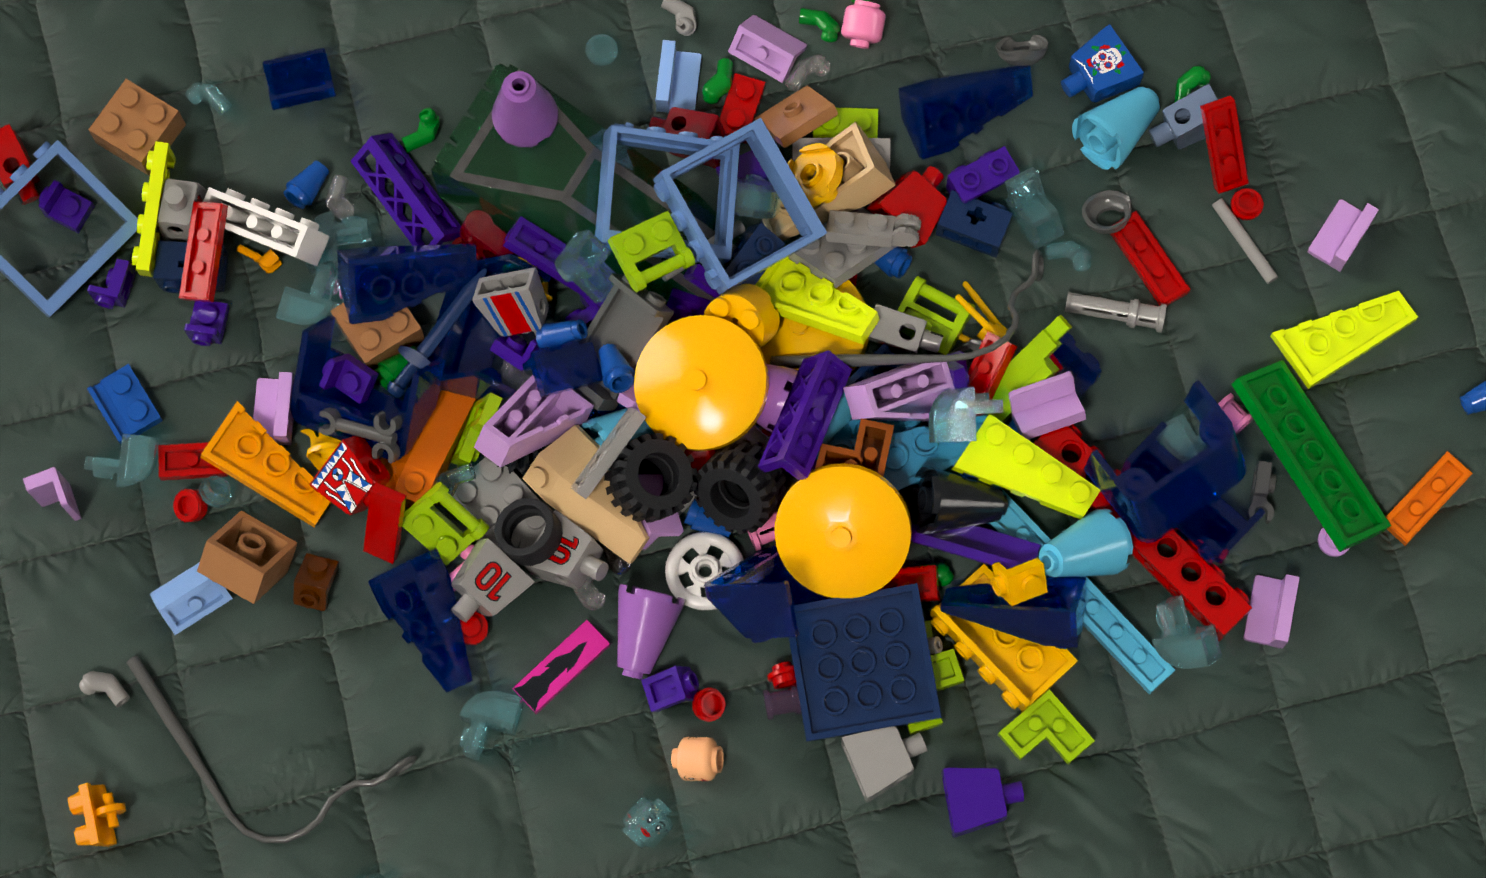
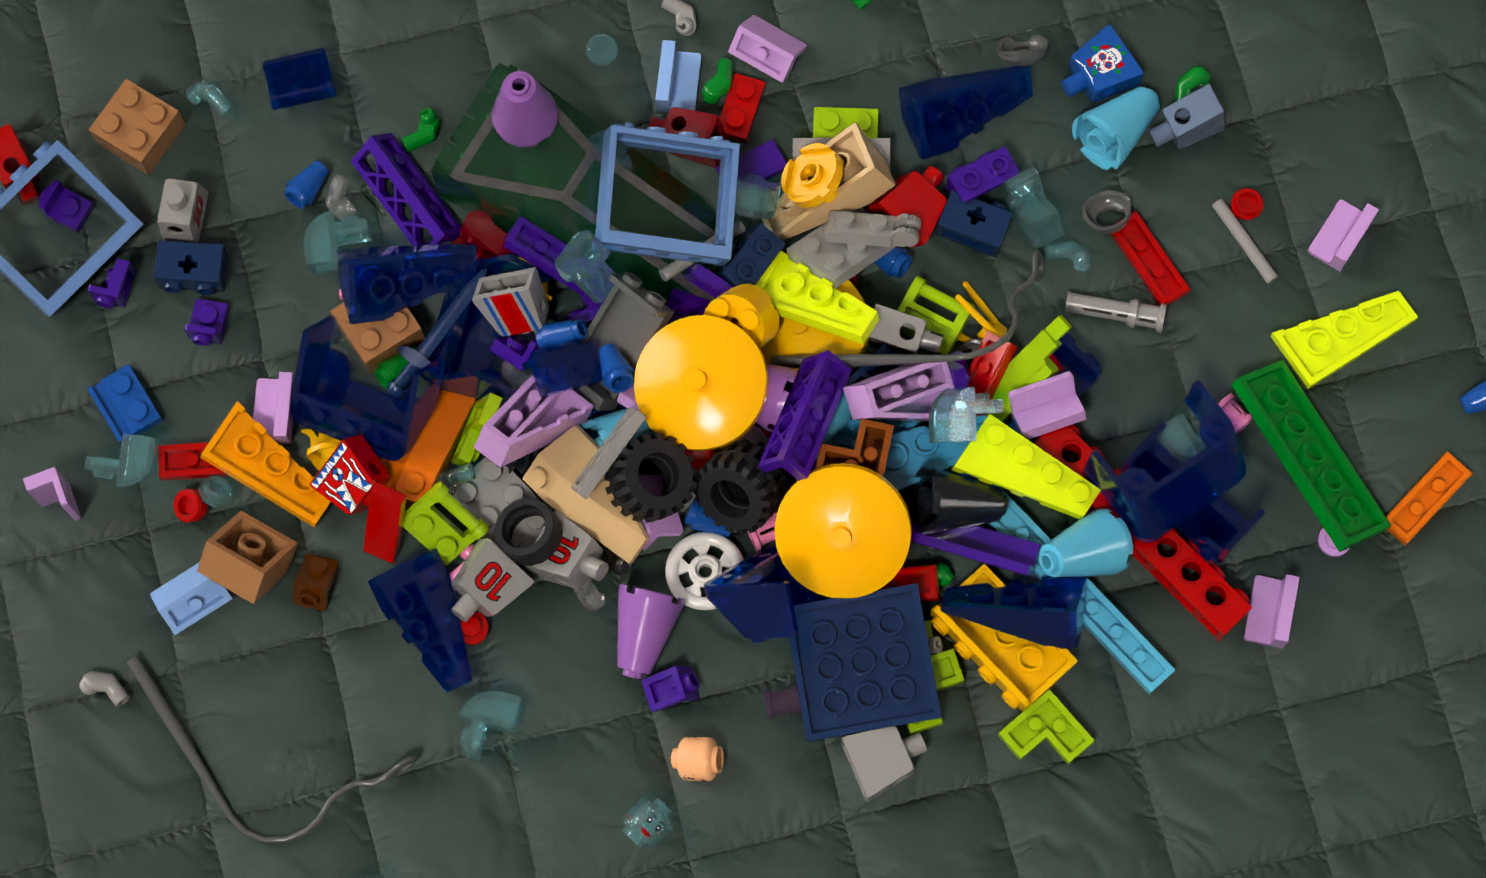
(99, 814): light orange hips -> none
(157, 161): neon yellow wing -> none
(203, 251): tile -> none
(268, 262): light orange hand -> none
(271, 229): white brick -> none
(310, 308): clear light blue brick -> none
(349, 376): dark purple bracket -> none
(380, 432): dark grey bar -> none
(561, 667): tile -> none
(646, 241): lime plate -> none
(708, 704): red plate -> none
(782, 675): red plate -> none
(783, 183): medium blue window -> none
(797, 116): medium nougat plate -> none
(805, 67): clear arm -> none
(823, 20): green arm -> none
(863, 24): bright pink head -> none
(977, 798): dark purple torso -> none
(1019, 582): yellow bracket -> none
(1179, 643): clear light blue brick -> none
(1224, 144): red tile -> none
(1262, 484): dark grey plate -> none

